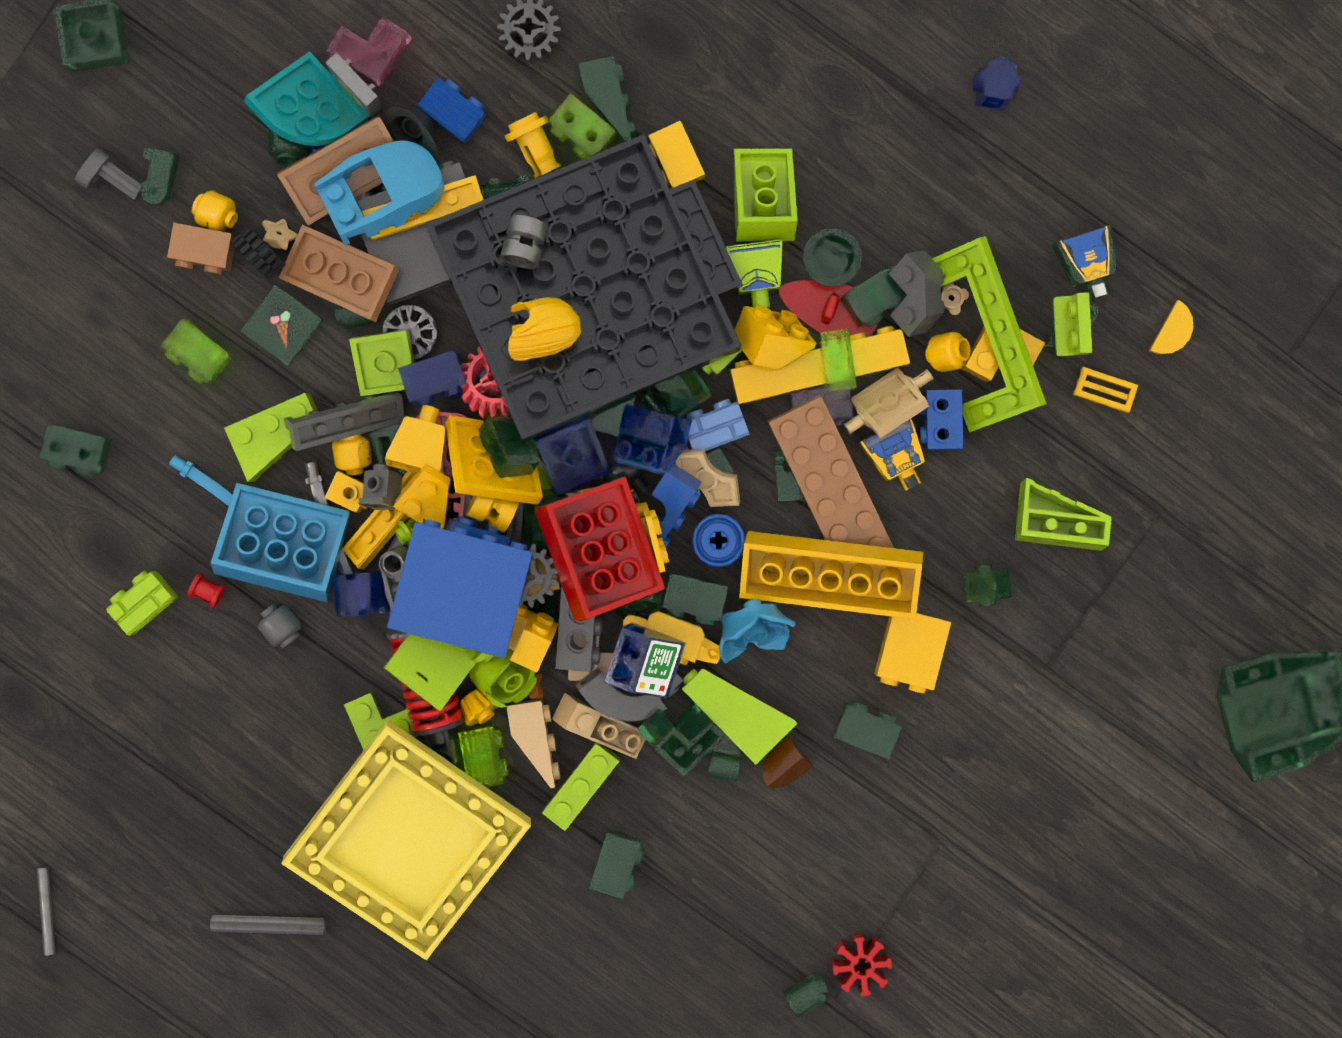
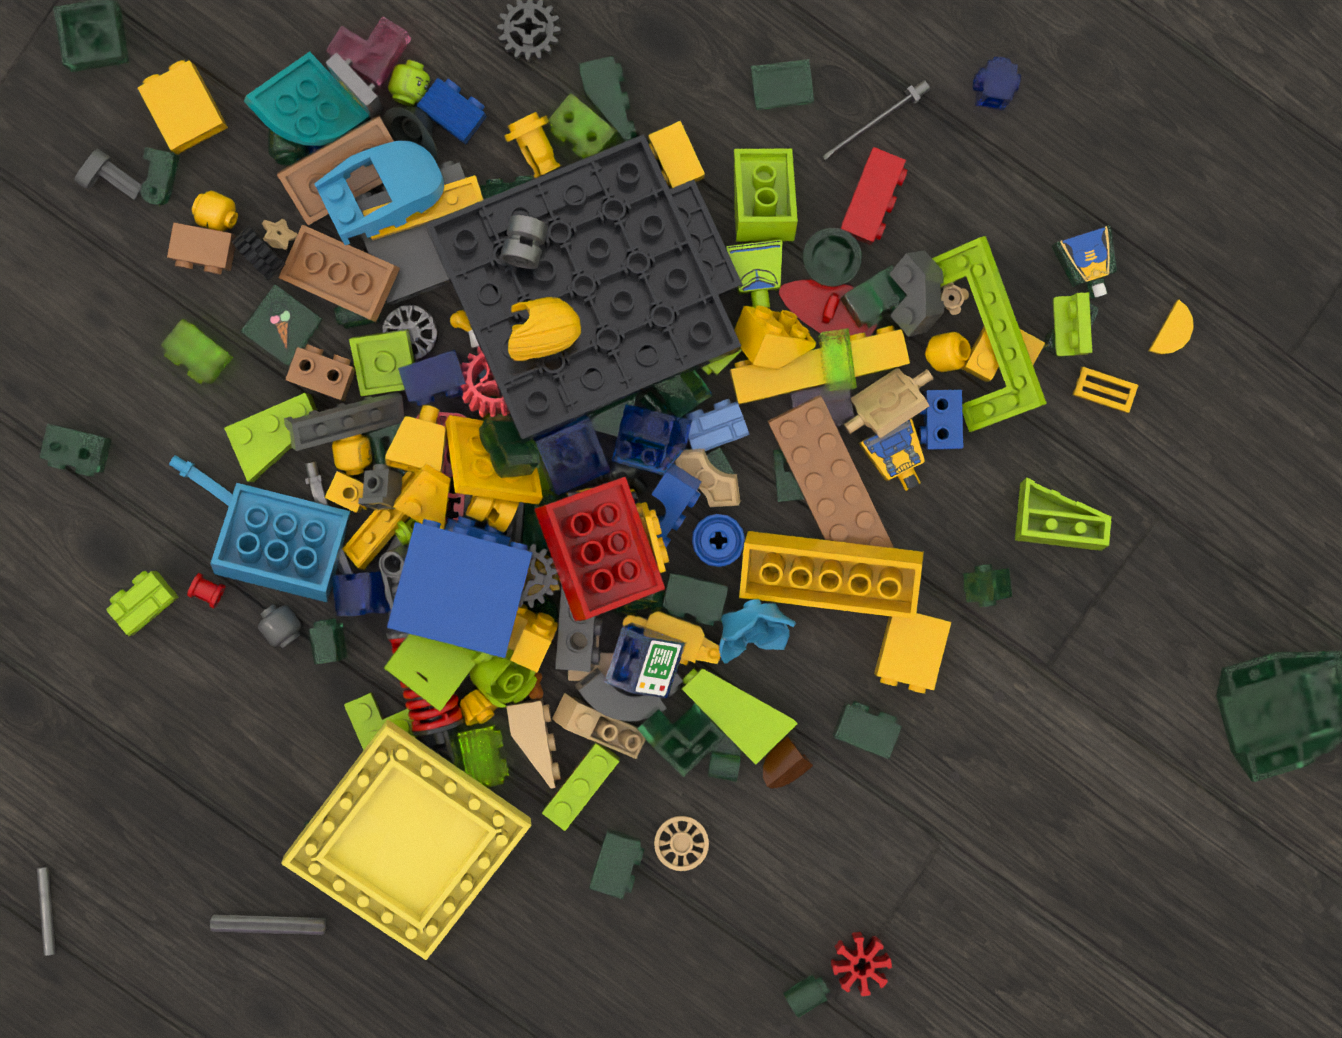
(182, 106): none -> yellow brick
(321, 373): none -> medium nougat brick
(327, 641): none -> clear green brick
(408, 83): none -> lime head
(459, 320): none -> yellow arm
(681, 843): none -> tan wheel
(782, 84): none -> clear green plate
(874, 196): none -> red brick
(912, 93): none -> flat silver sword

